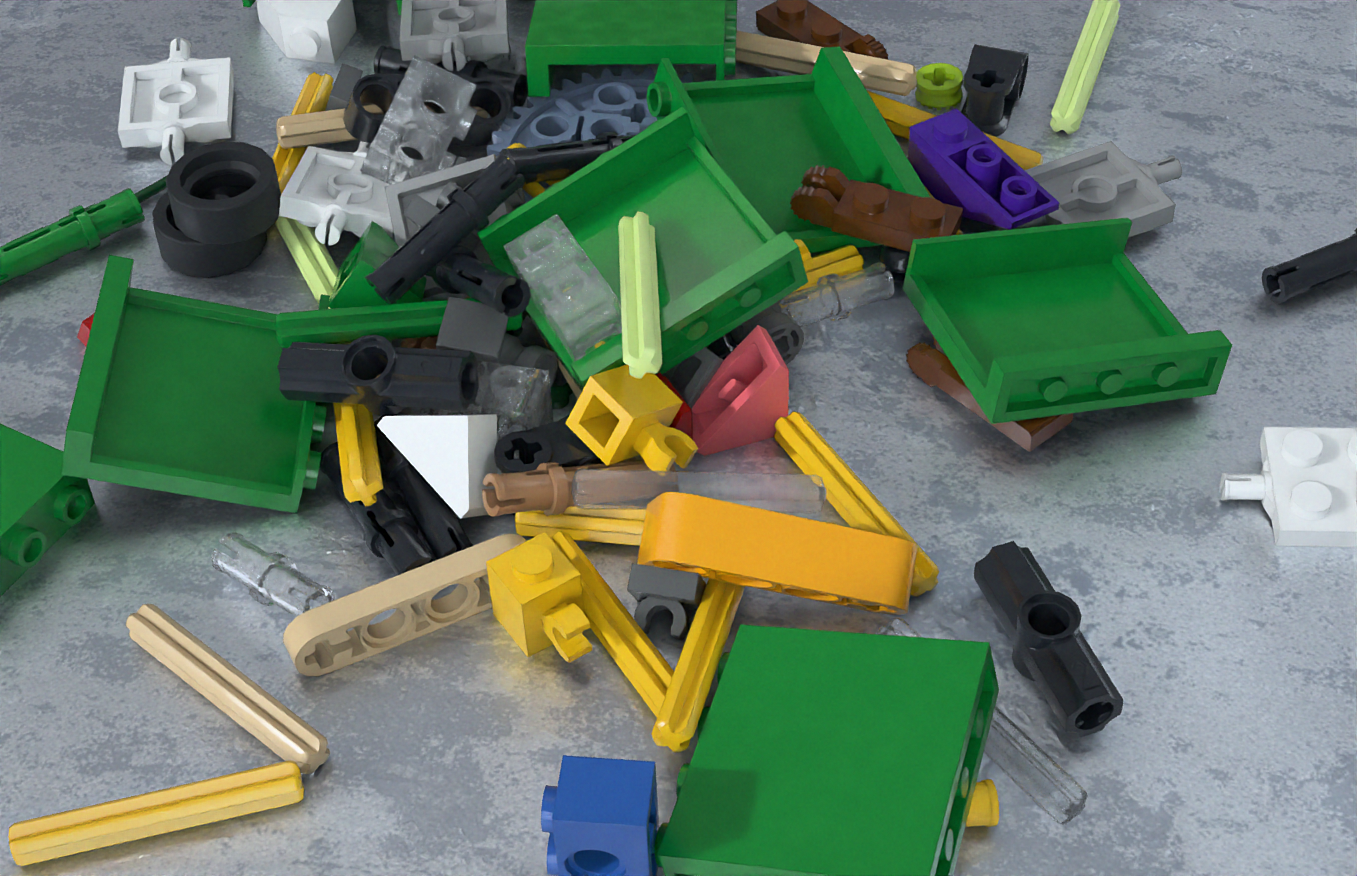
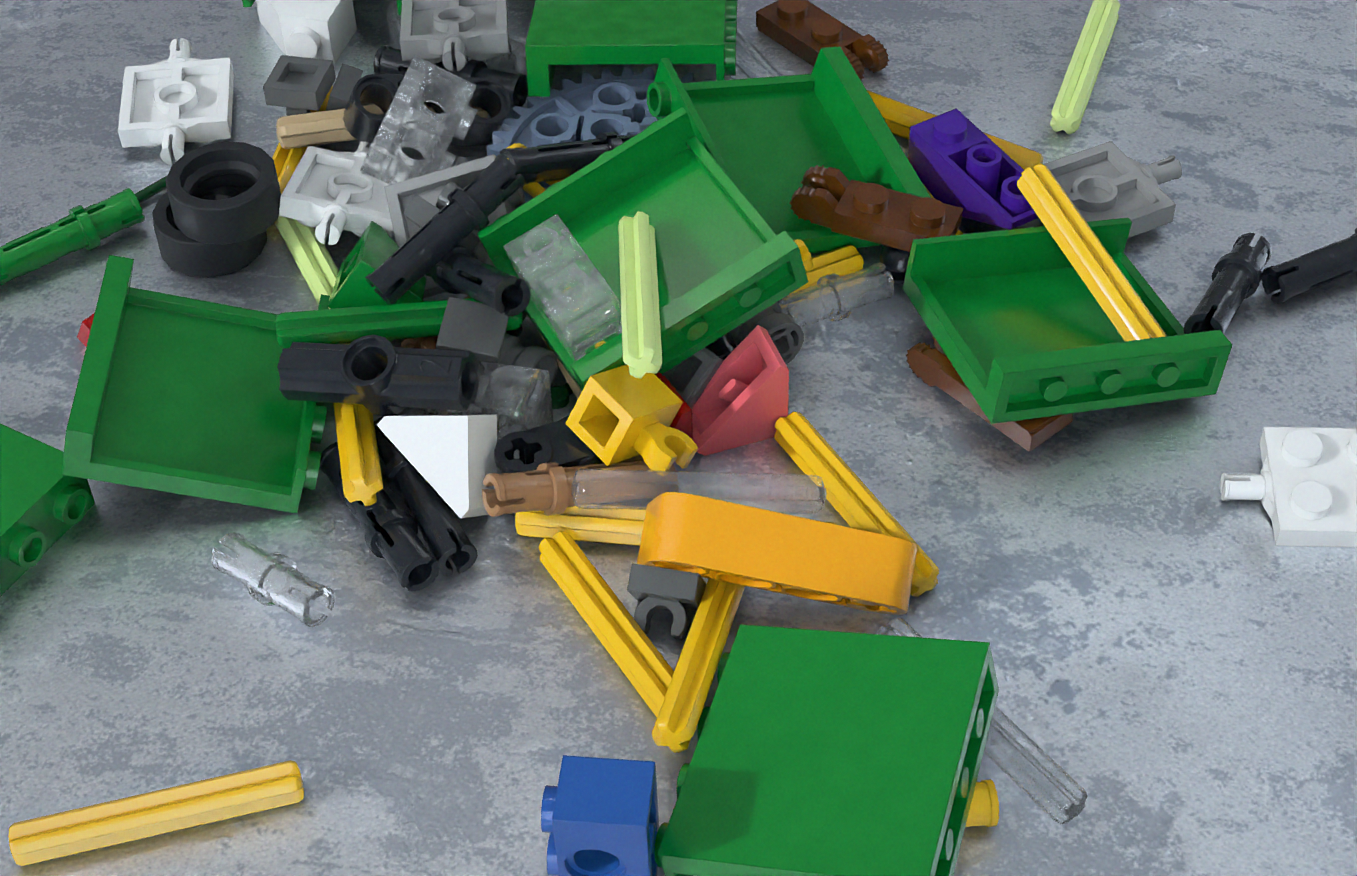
(228, 688): tan axle -> none
(299, 84): none -> dark grey tile
(320, 637): tan beam -> none
(539, 598): yellow brick -> none
(800, 59): tan axle -> none
(939, 96): lime bush -> none
(993, 87): black piece -> none
(1048, 639): black piece -> none
(1087, 255): none -> yellow axle
(1233, 280): none -> black pin

